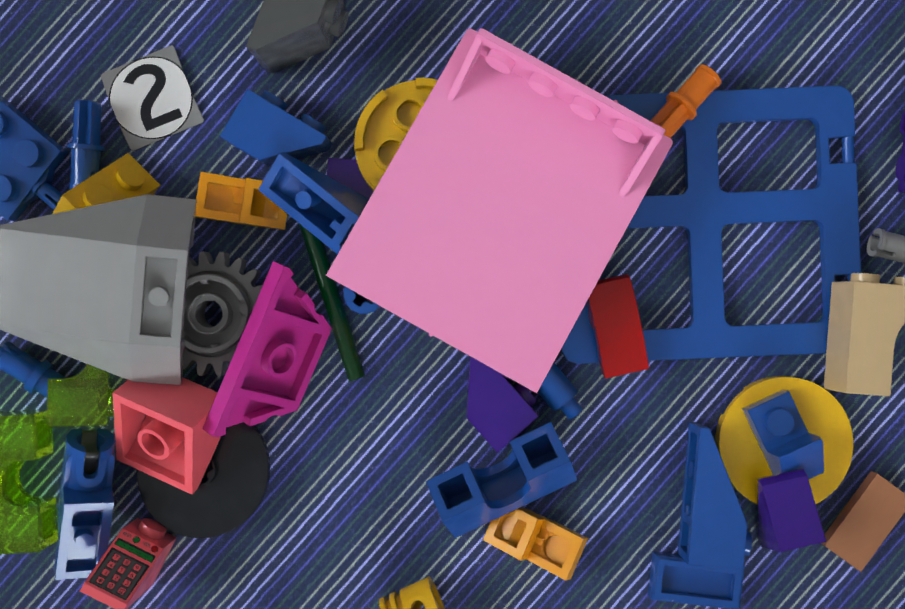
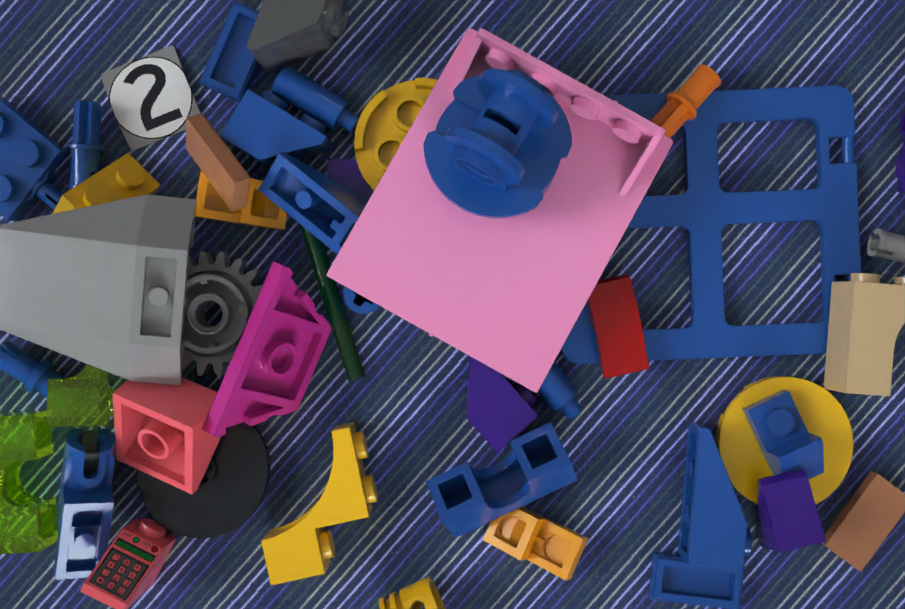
(217, 162): none -> nougat tile
(231, 63): none -> blue tile
(303, 546): none -> yellow arch
(314, 100): none -> blue cylinder
(498, 144): none -> blue piece

